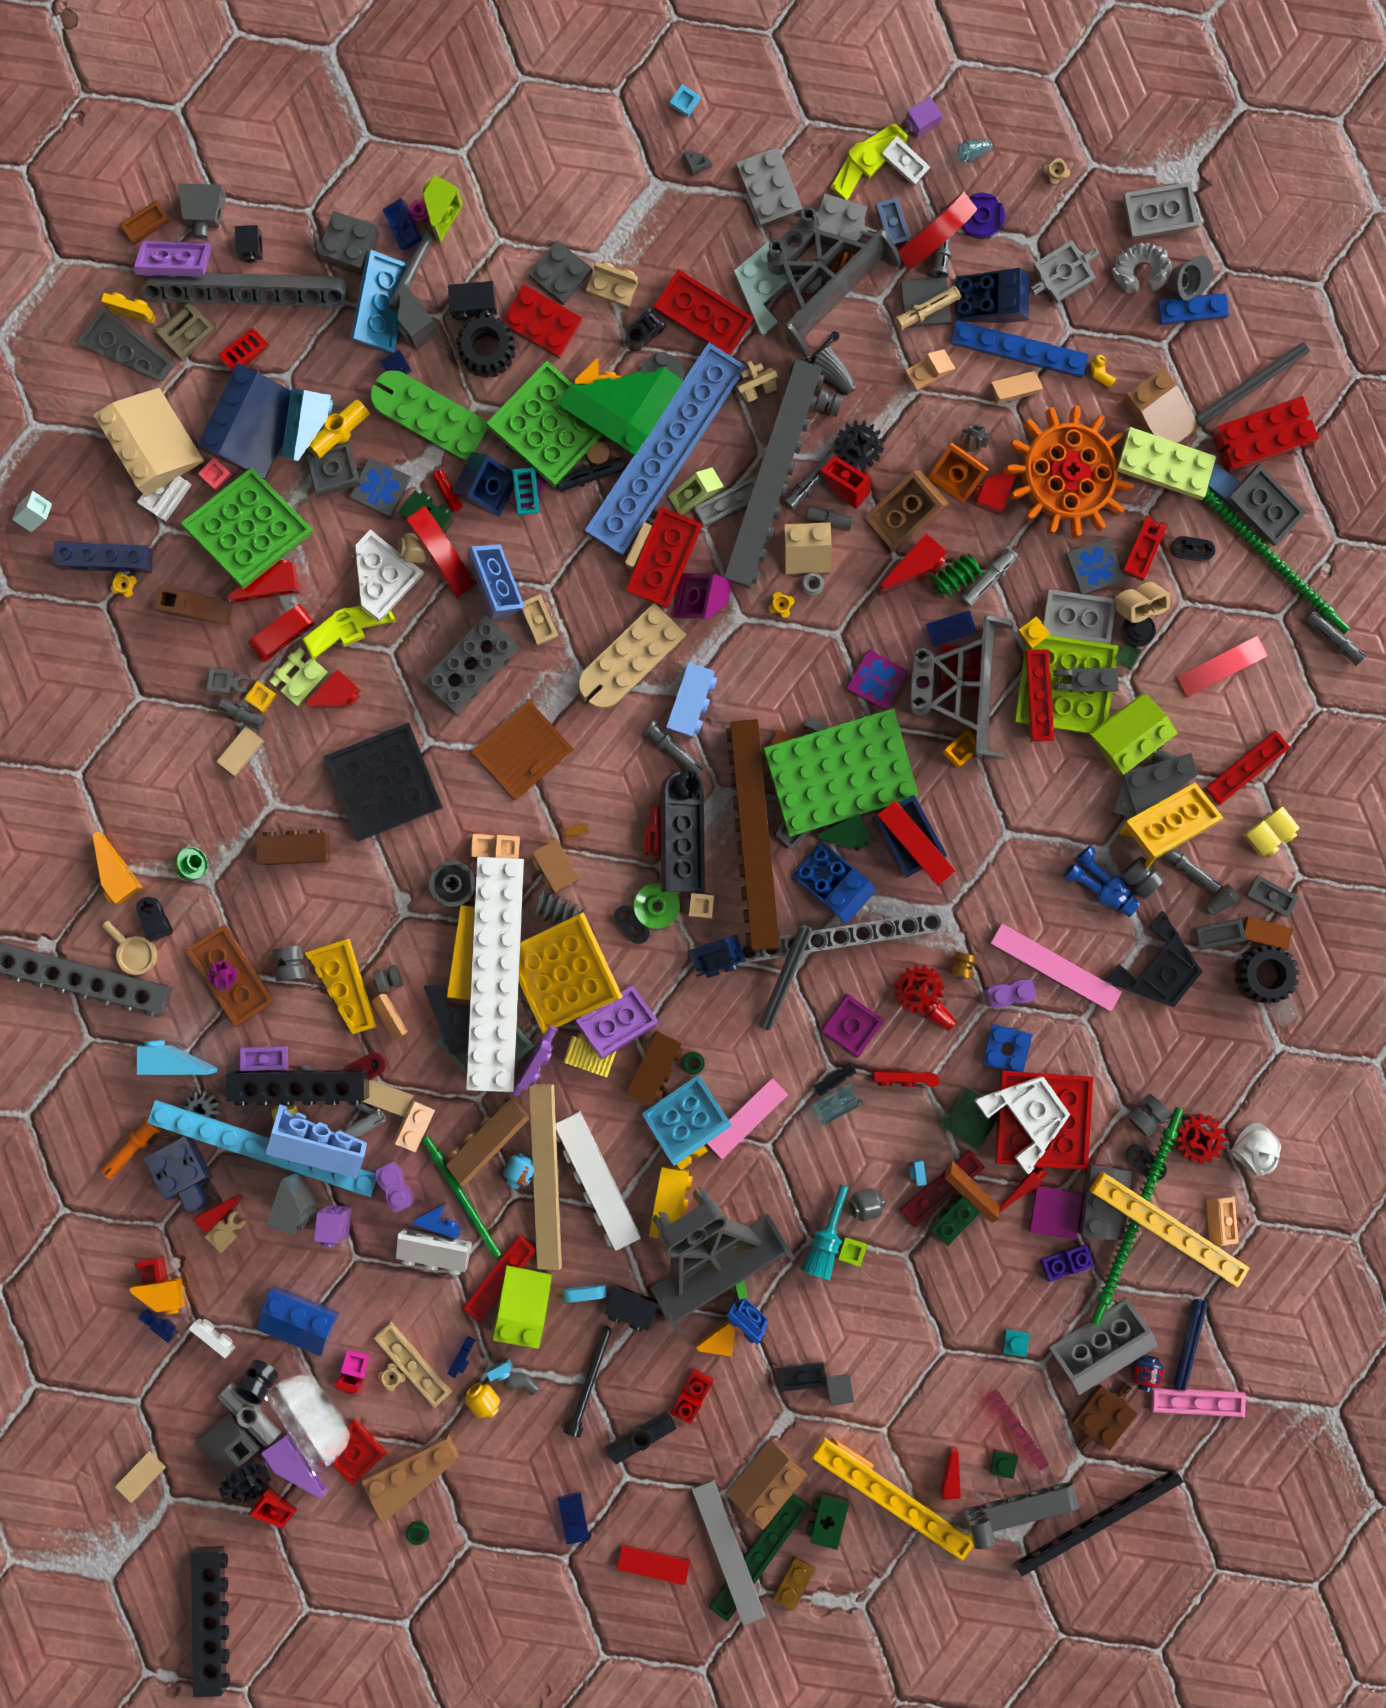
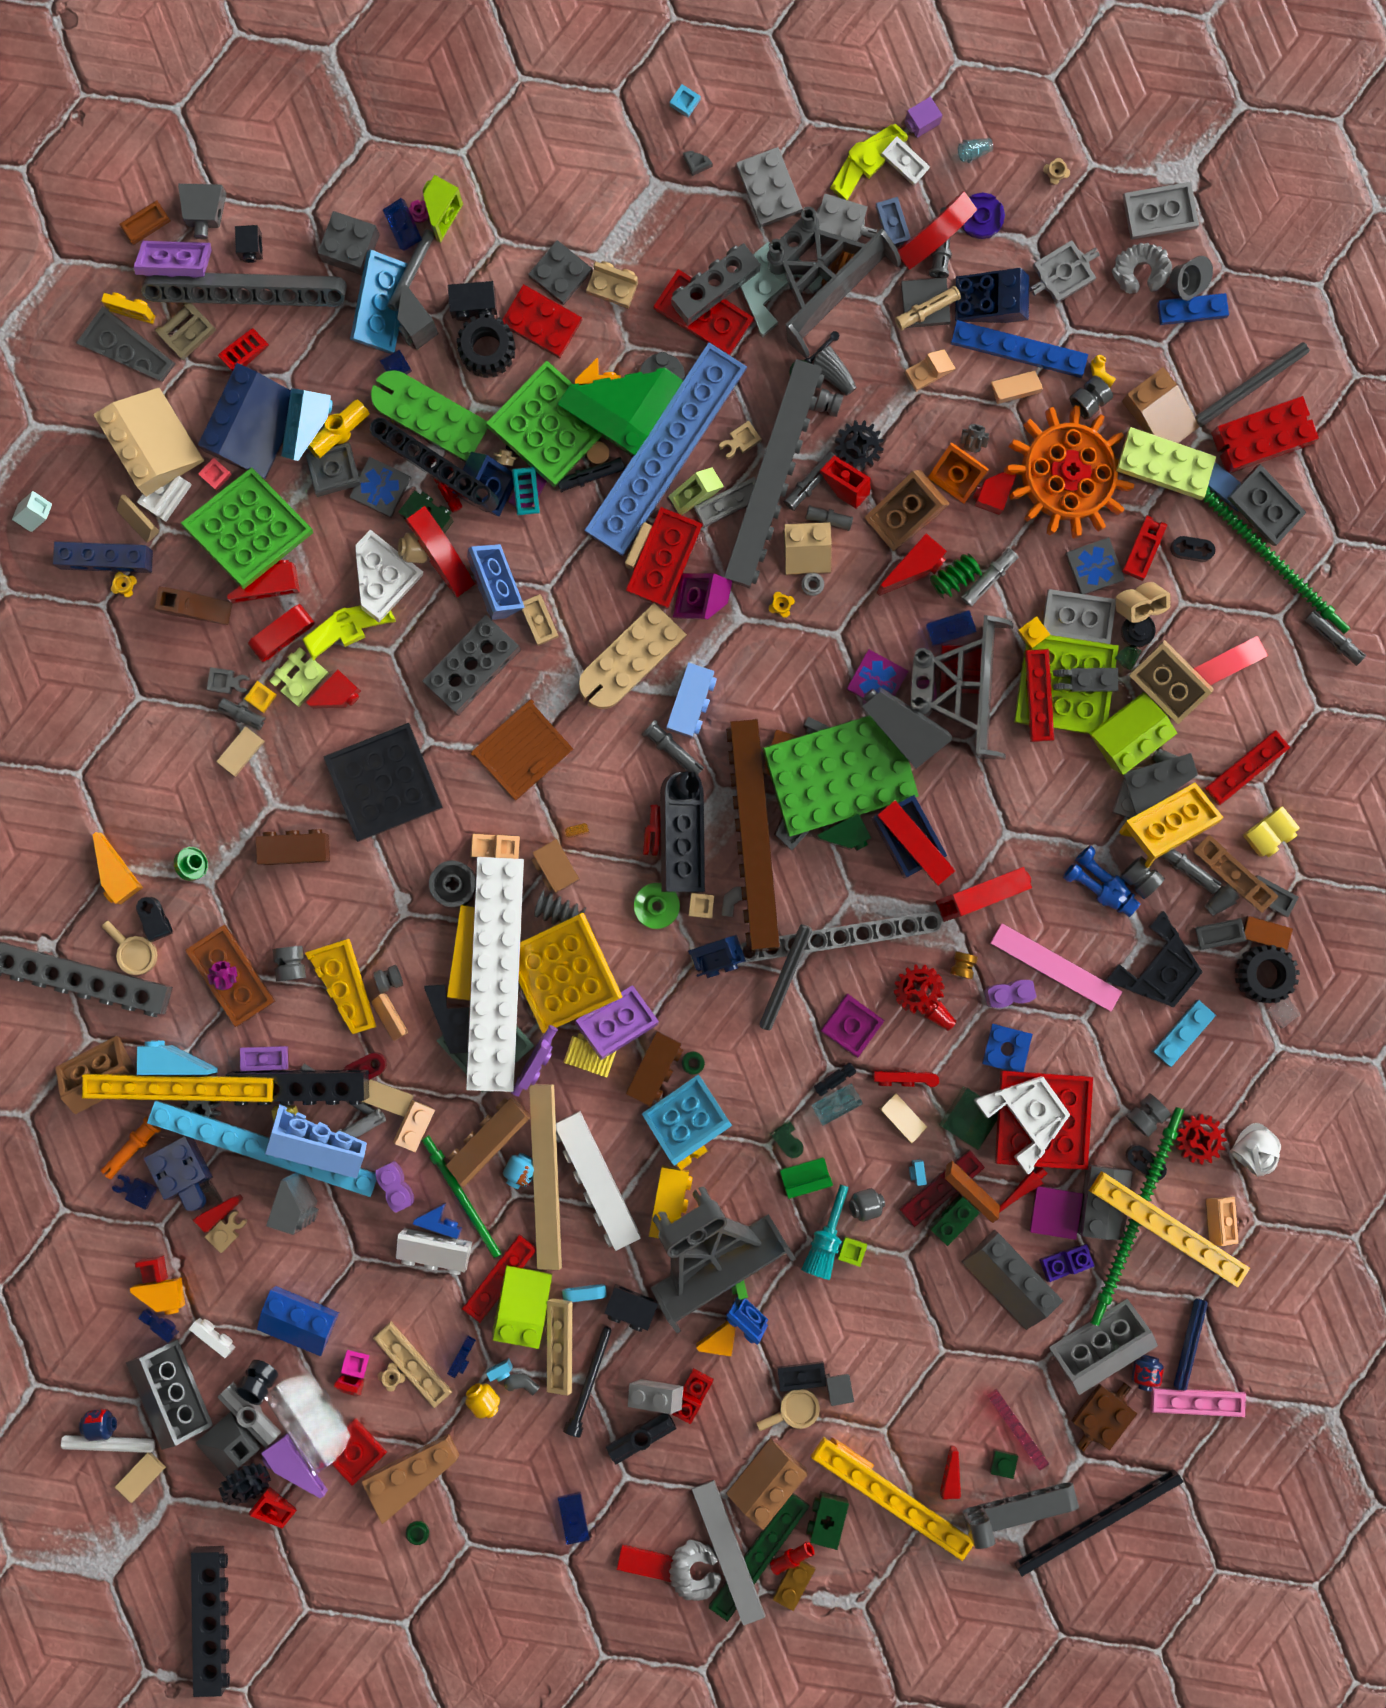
(97, 1425): none -> dark blue head
(105, 1058): none -> medium nougat slope
(112, 1444): none -> white axle
(136, 519): none -> tan slope
(138, 1193): none -> clear blue plate
(169, 1394): none -> dark grey slope
(177, 1088): none -> yellow tile
(332, 1225): medium lavender brick -> none
(442, 468): none -> black beam
(505, 457): none -> tan plate
(559, 1346): none -> tan plate
(627, 928): black beam -> none
(646, 326): black piece -> none
(655, 1396): none -> light grey brick
(680, 1575): none -> light grey piece
(693, 309): none -> dark grey brick
(729, 900): none -> light grey arm
(742, 438): none -> tan plate
(748, 1117): bright pink tile -> none
(766, 378): tan hips -> none
(788, 1143): none -> clear green leg
(792, 1558): none -> red pin
(797, 1408): none -> tan piece
(806, 1178): none -> green panel
(834, 882): blue slope -> none
(903, 1118): none -> slope
(907, 728): none -> dark grey slope
(961, 749): light orange slope -> none
(984, 894): none -> red slope
(1012, 1280): none -> dark grey slope
(1015, 1343): teal plate -> none
(1094, 394): none -> dark grey wheel
(1171, 682): none -> tan brick
(1184, 1033): none -> medium azure plate
(1235, 874): none -> medium nougat slope

